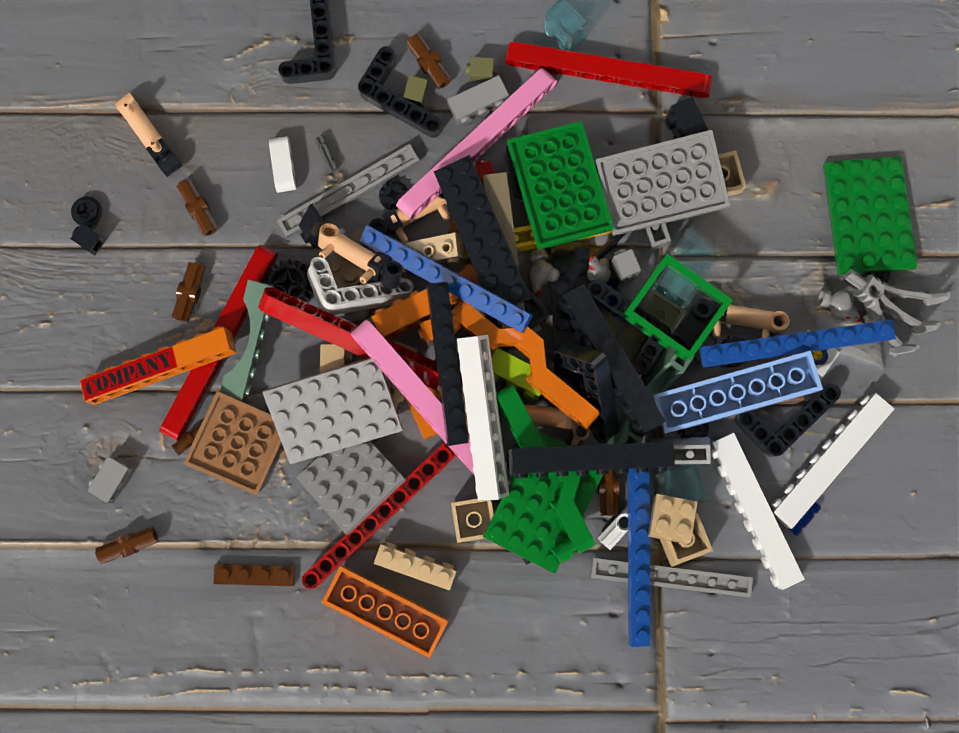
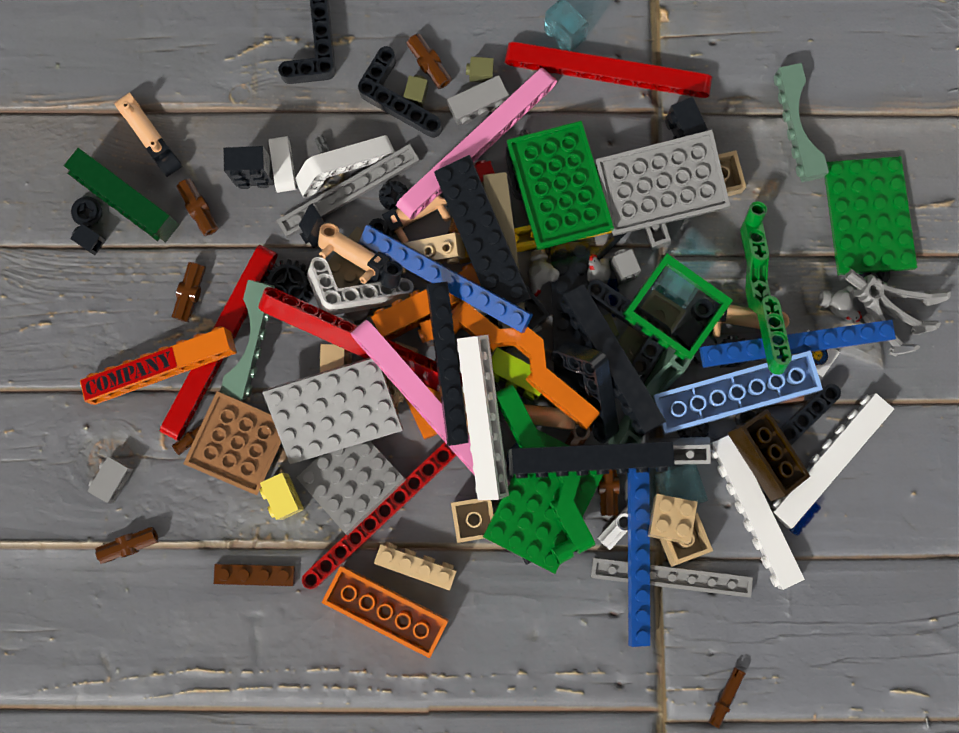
(120, 196): none -> dark green brick
(248, 166): none -> black brick
(281, 496): none -> light yellow brick
(339, 161): none -> white beam
(726, 698): none -> reddish brown pin
(758, 290): none -> green beam
(769, 455): none -> dark brown slope
(809, 160): none -> sand green arch

